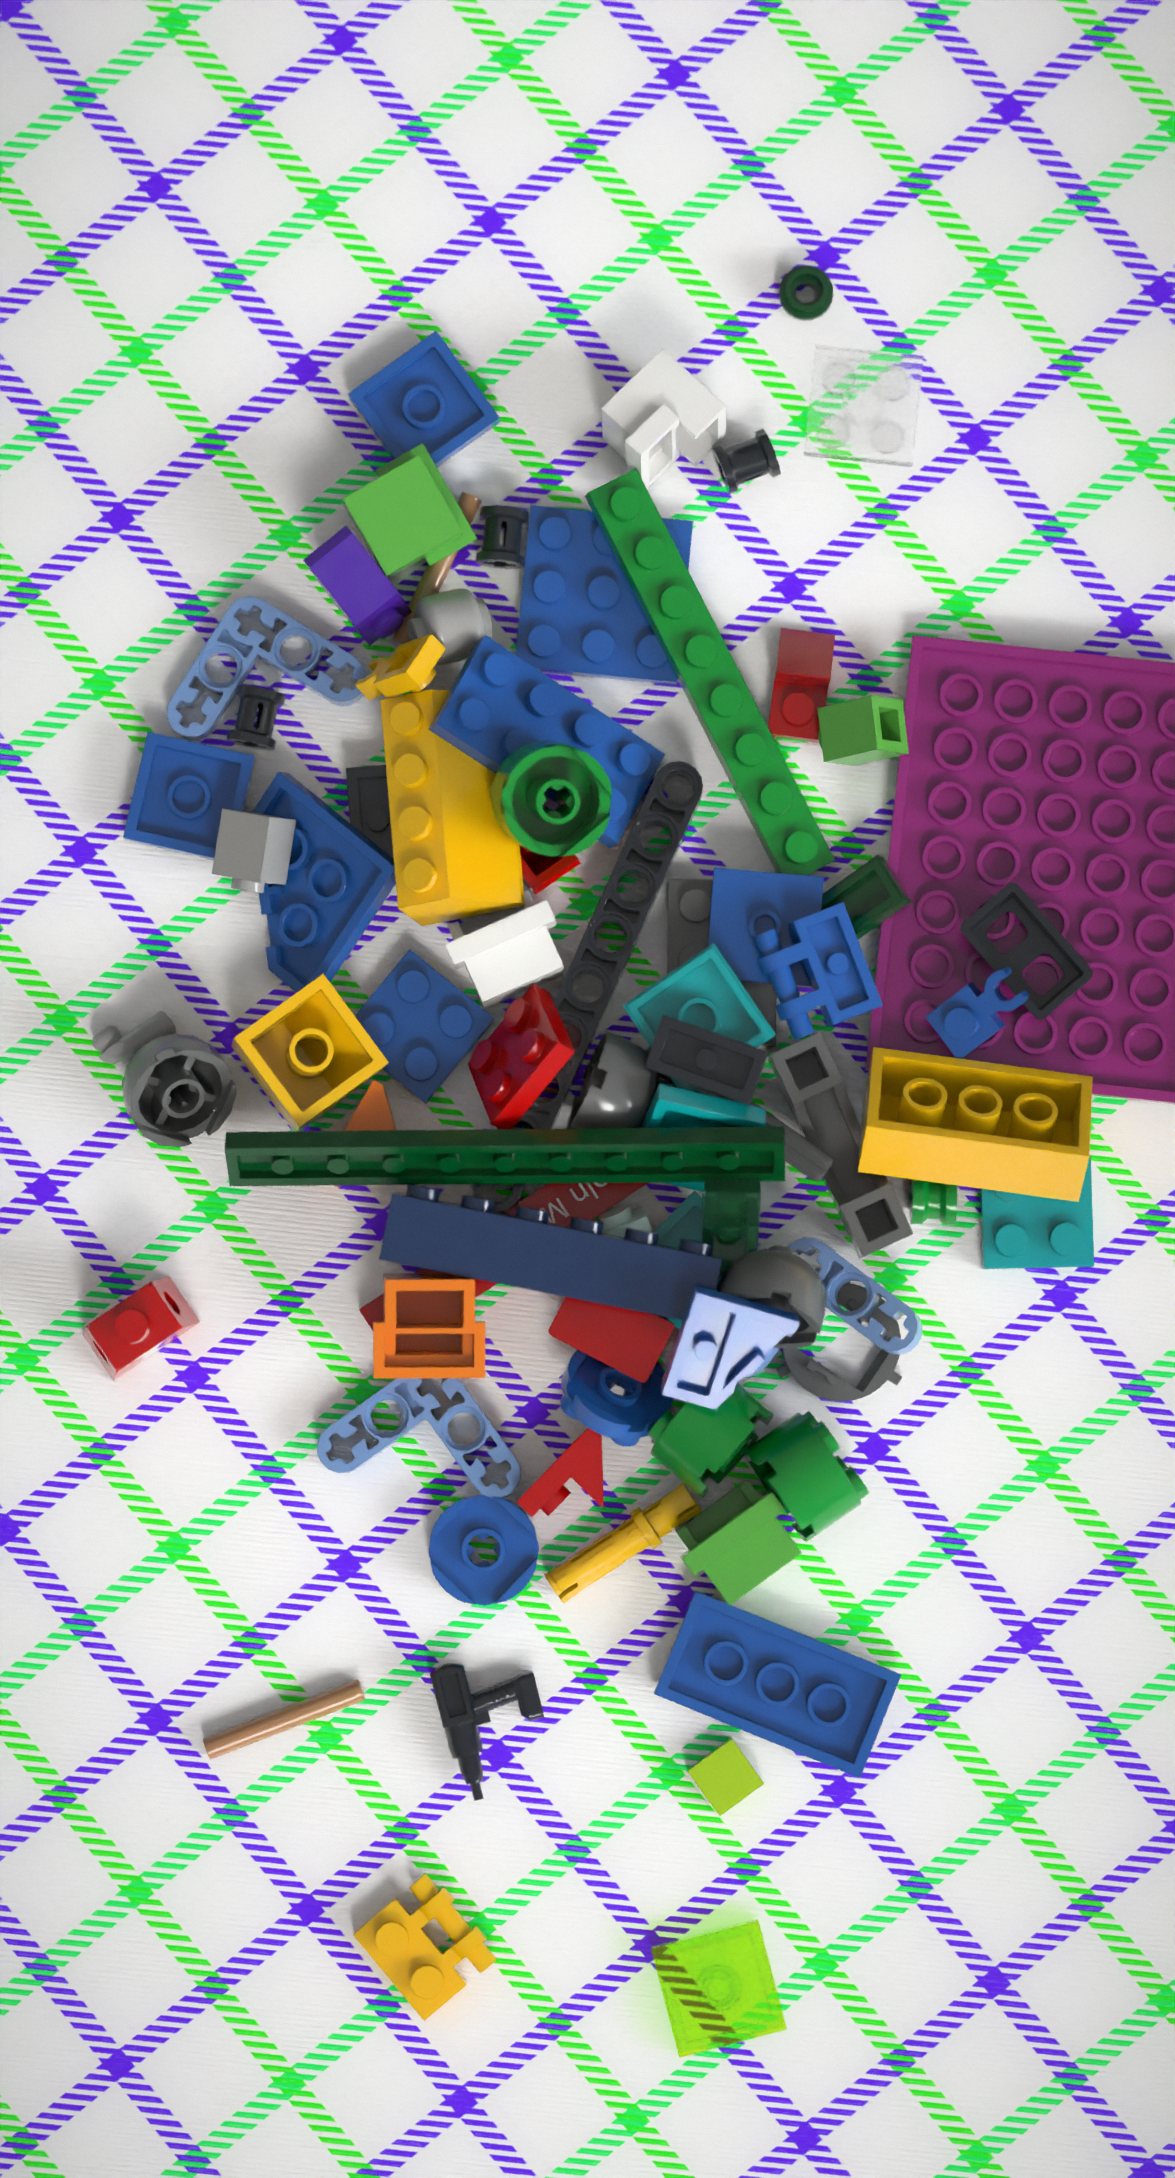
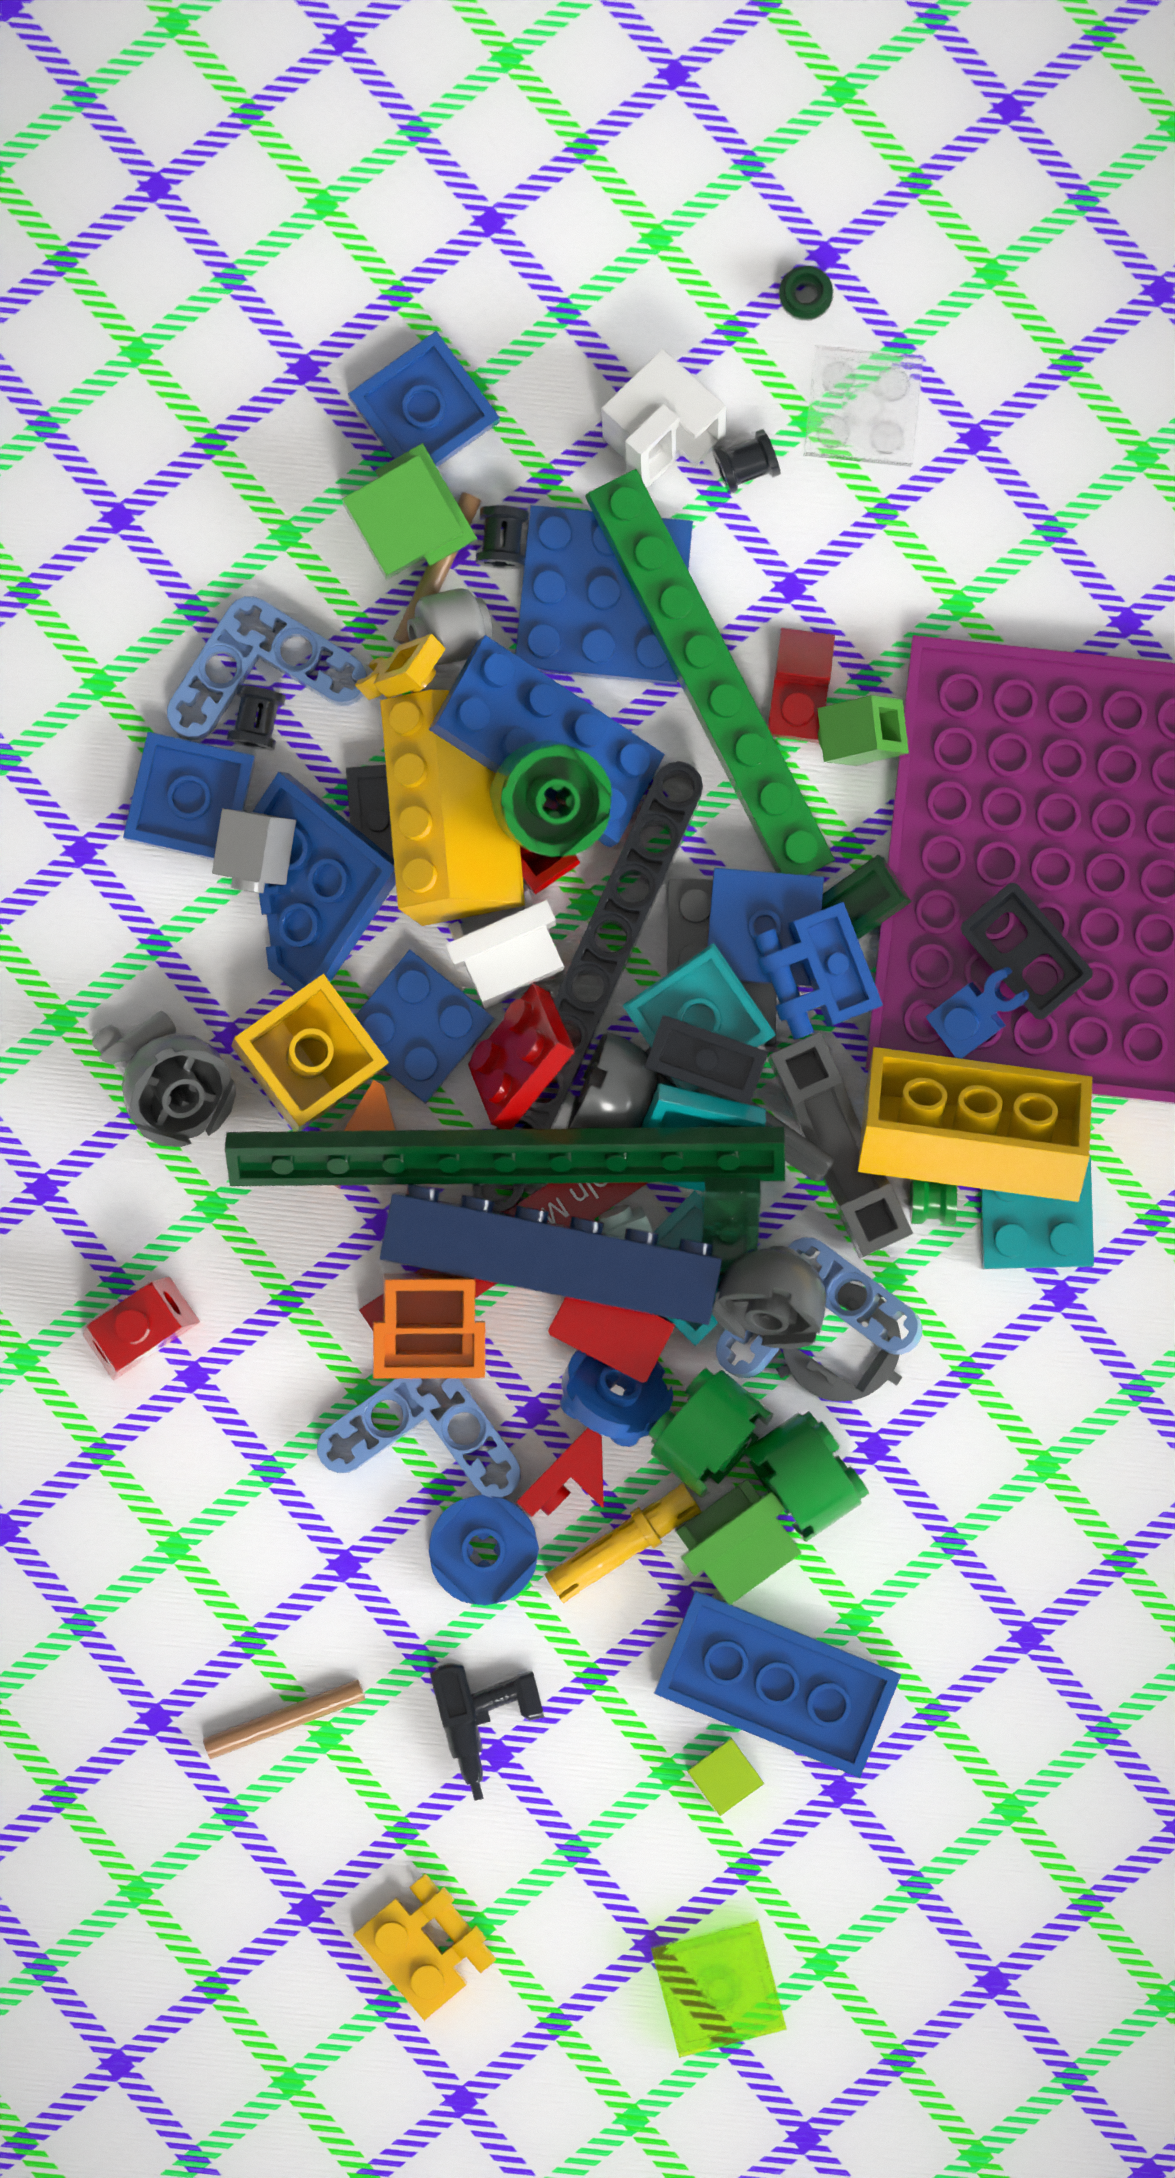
(358, 586): dark purple slope -> none
(721, 1344): wing -> none

